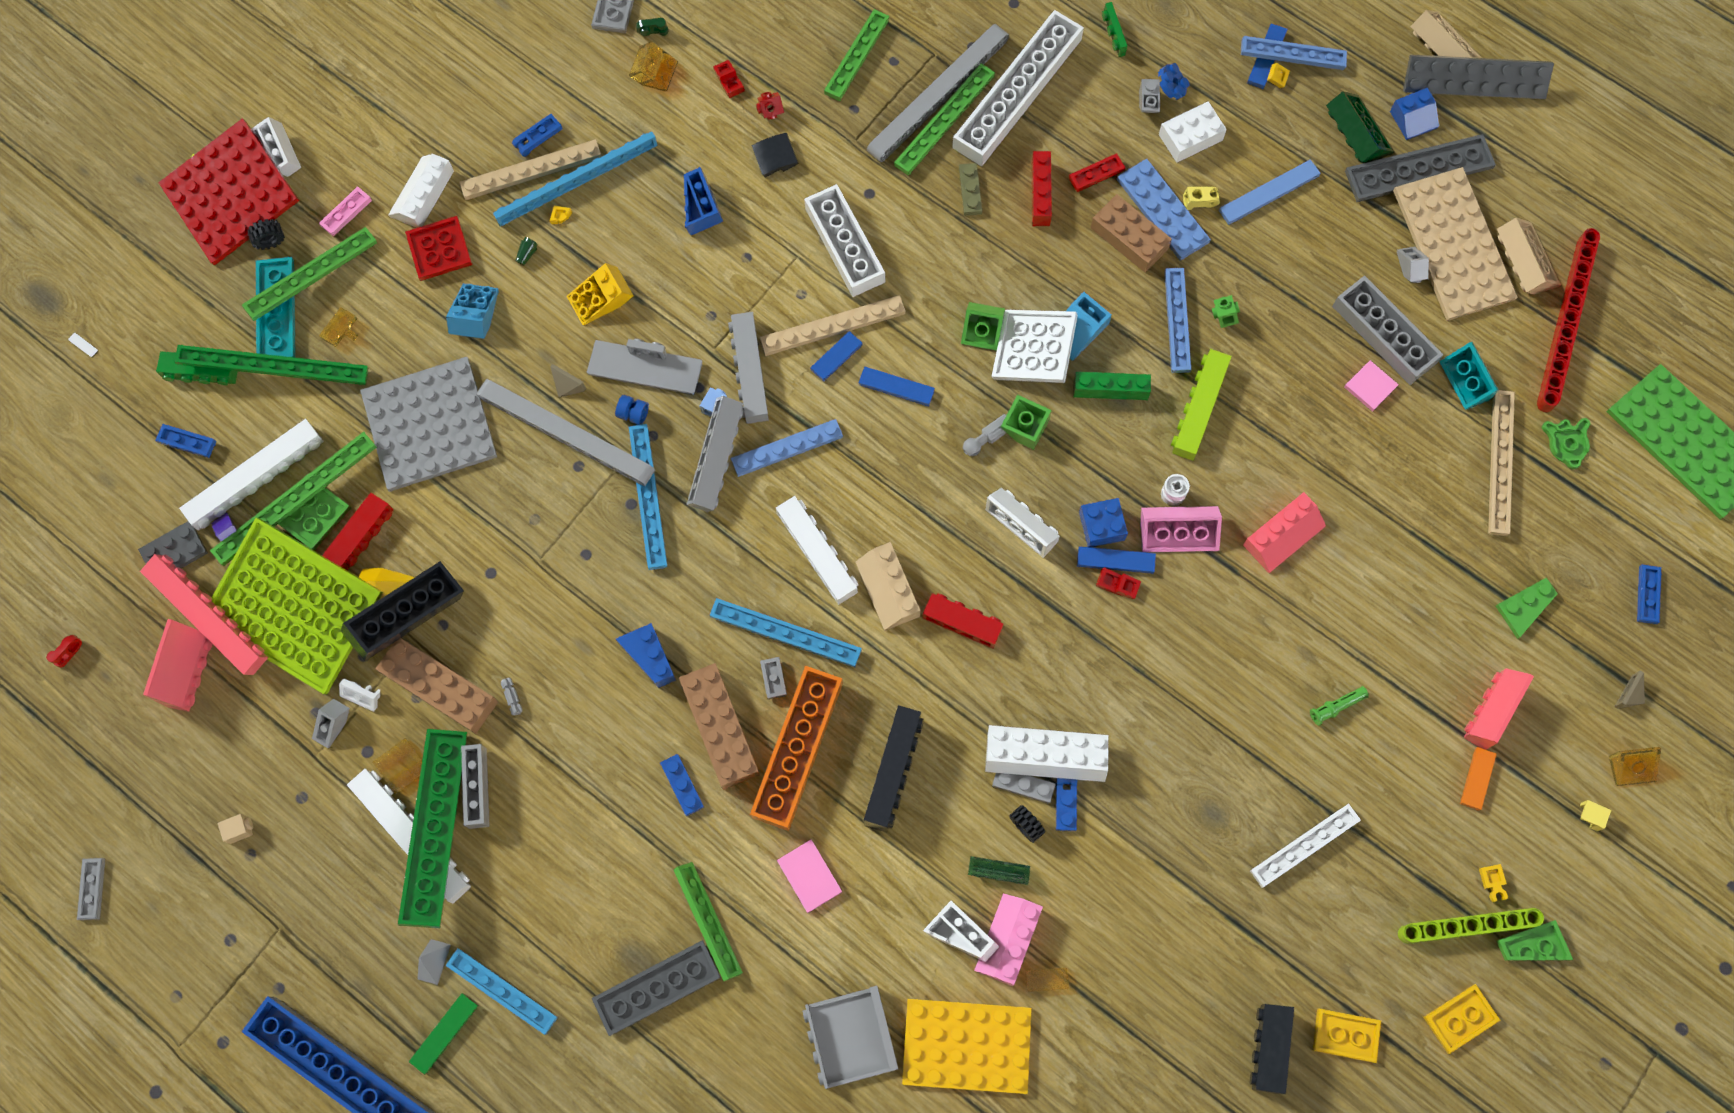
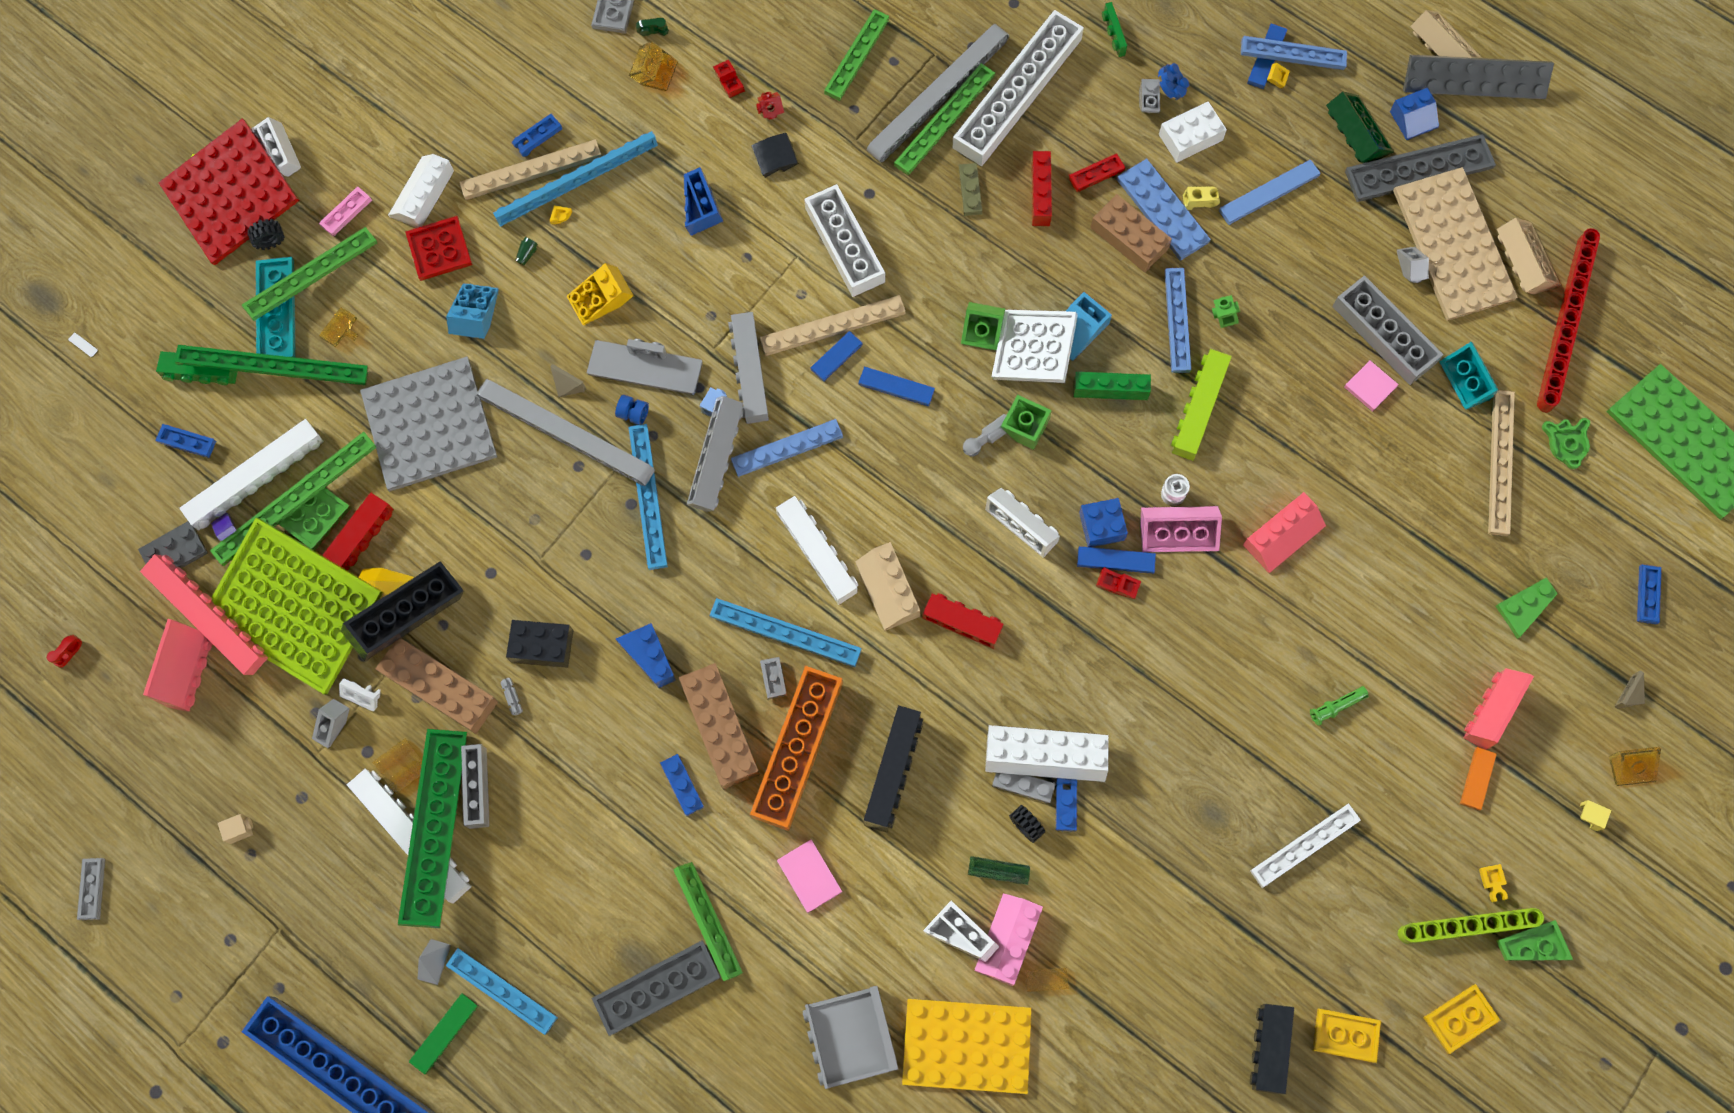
(539, 643): none -> black brick

